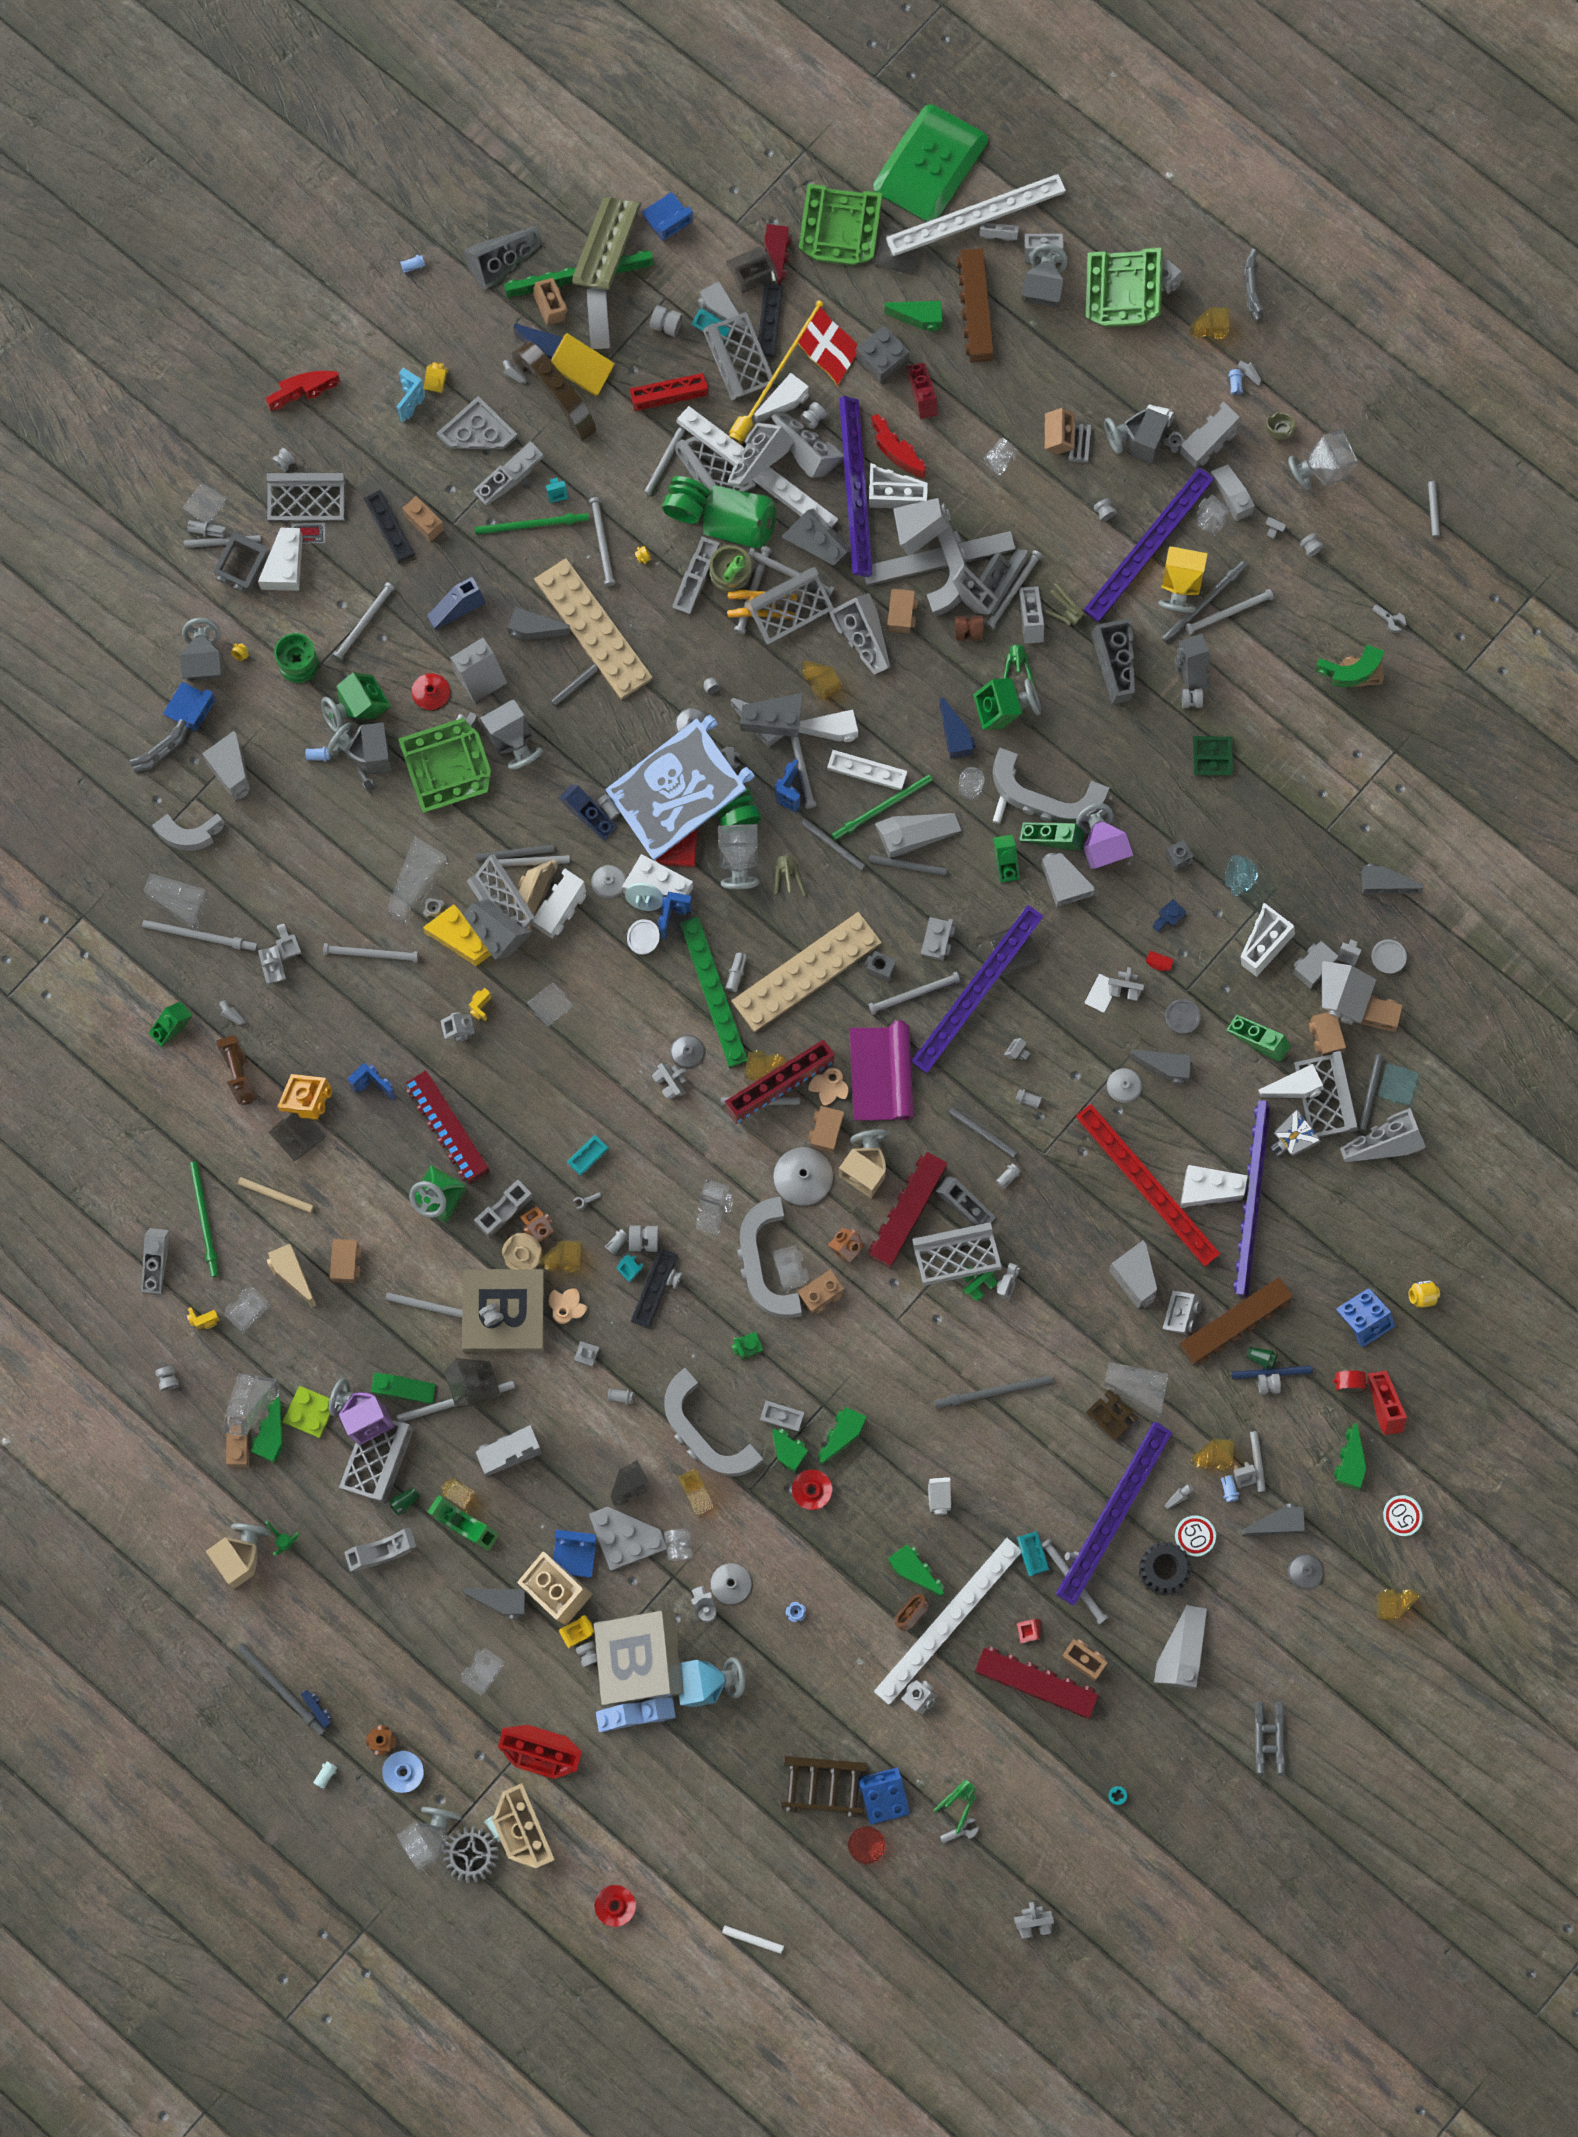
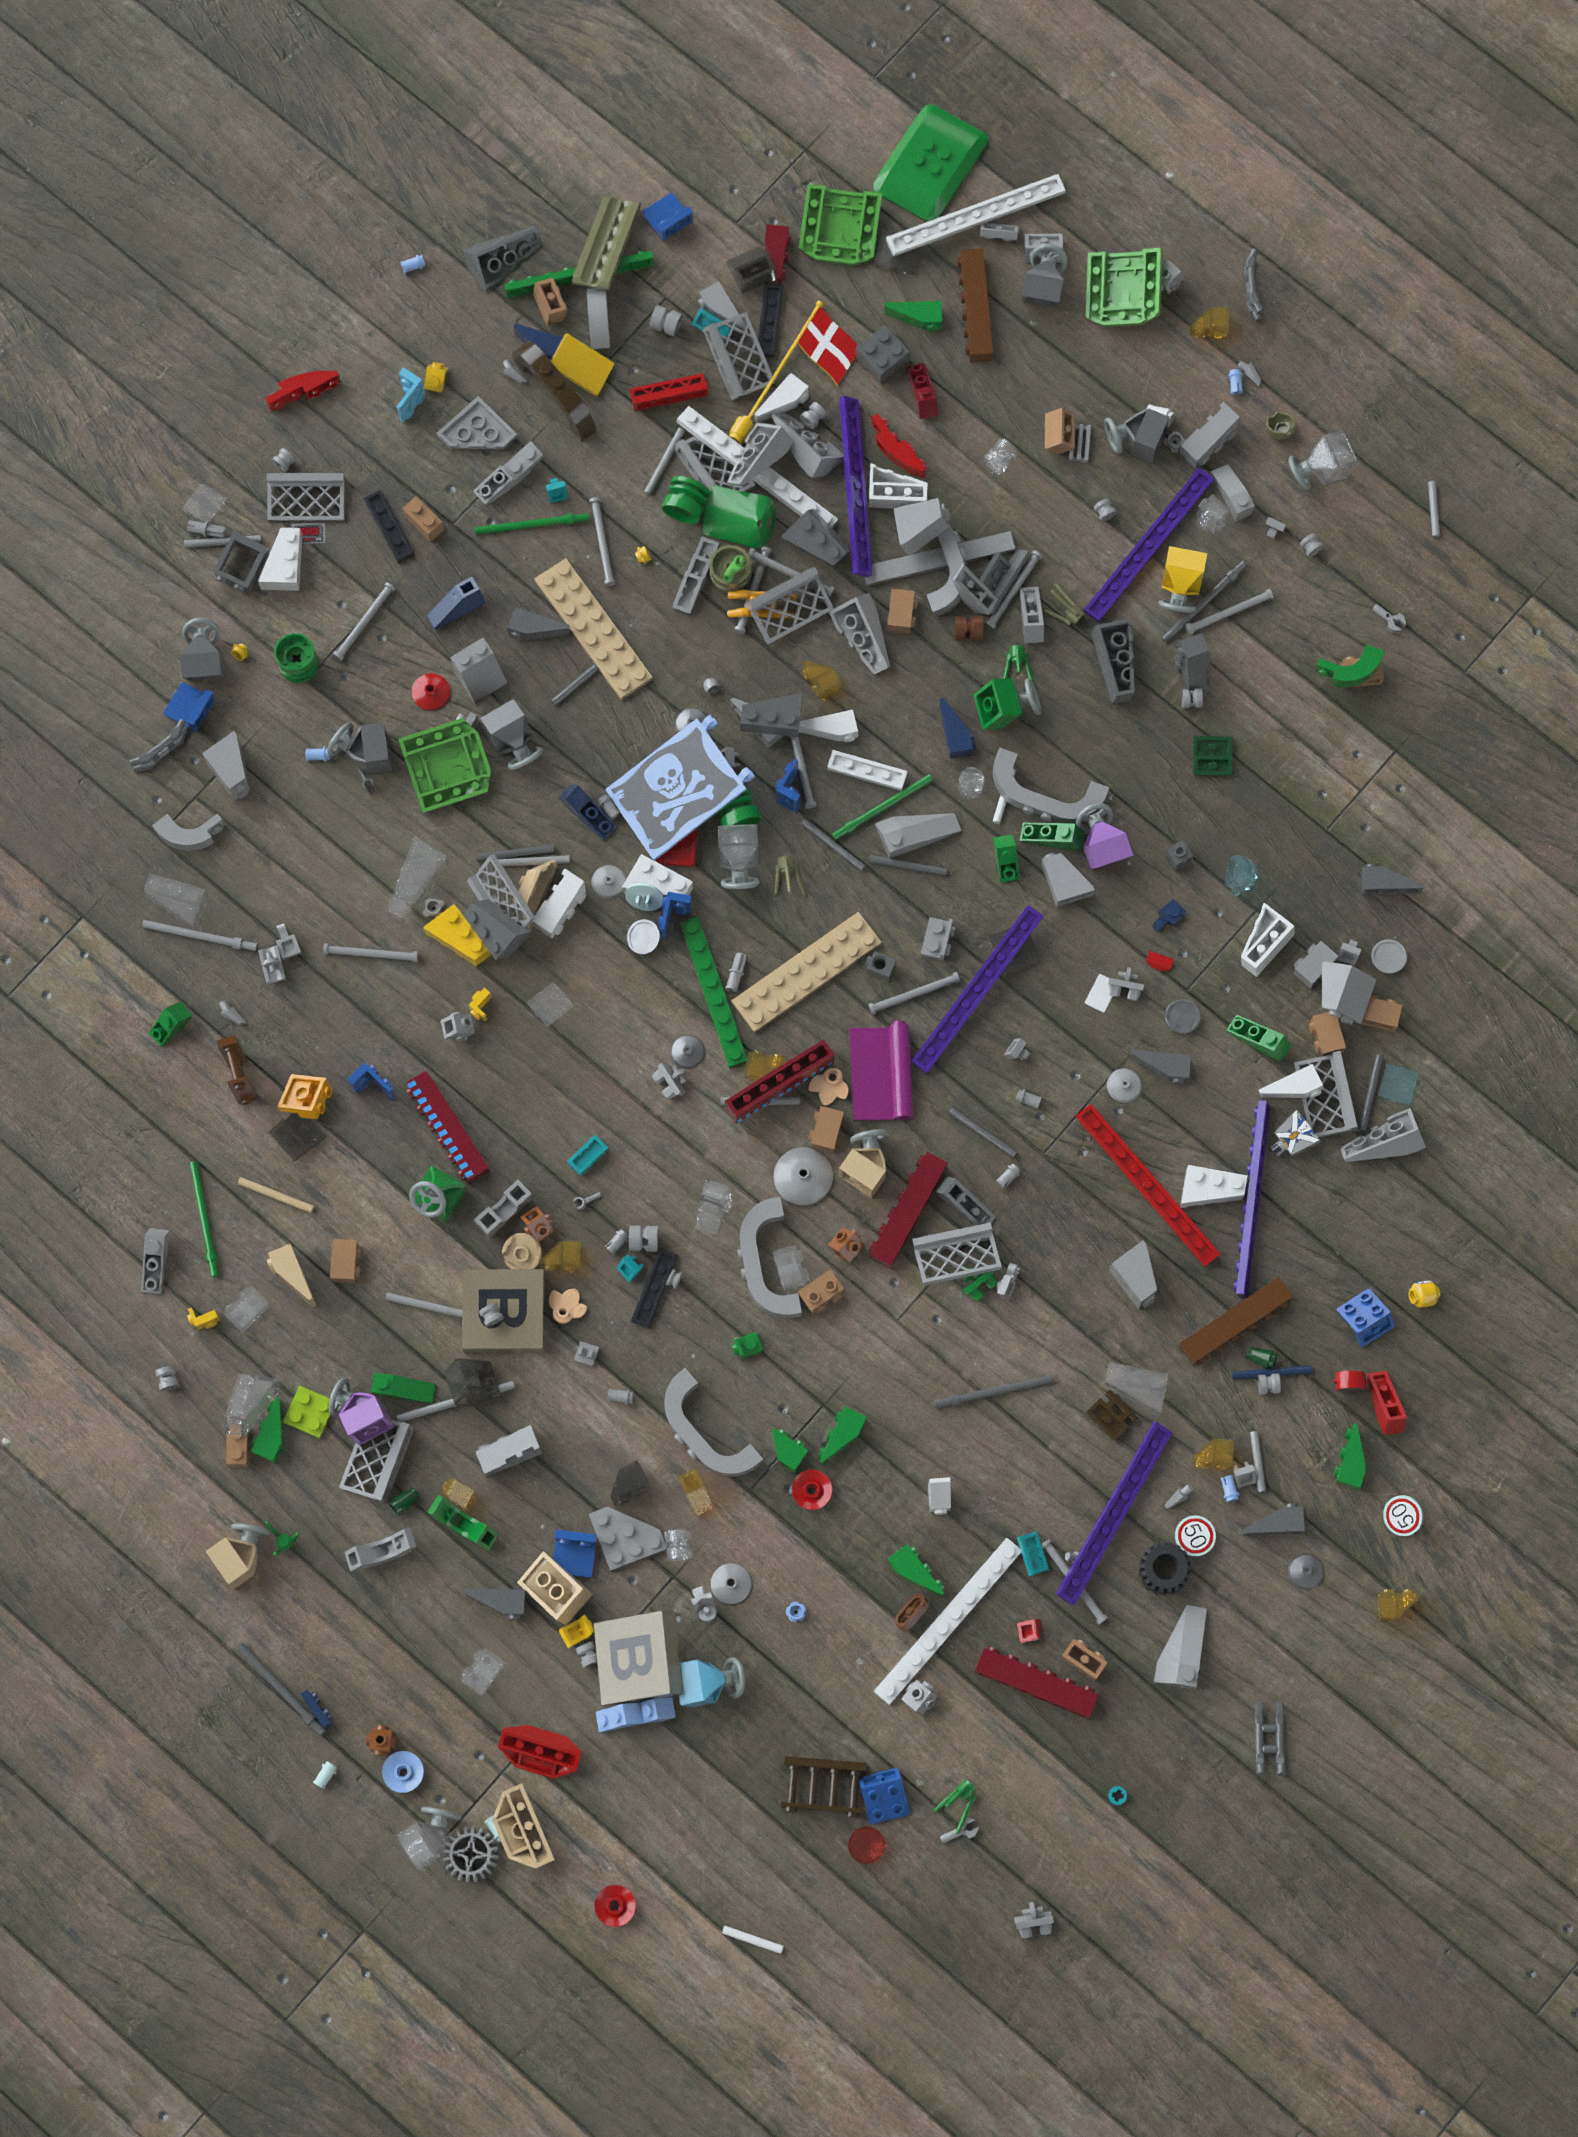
(358, 698): green piece -> none
(782, 1416): light grey plate -> none
(1182, 1313): light grey bracket -> none

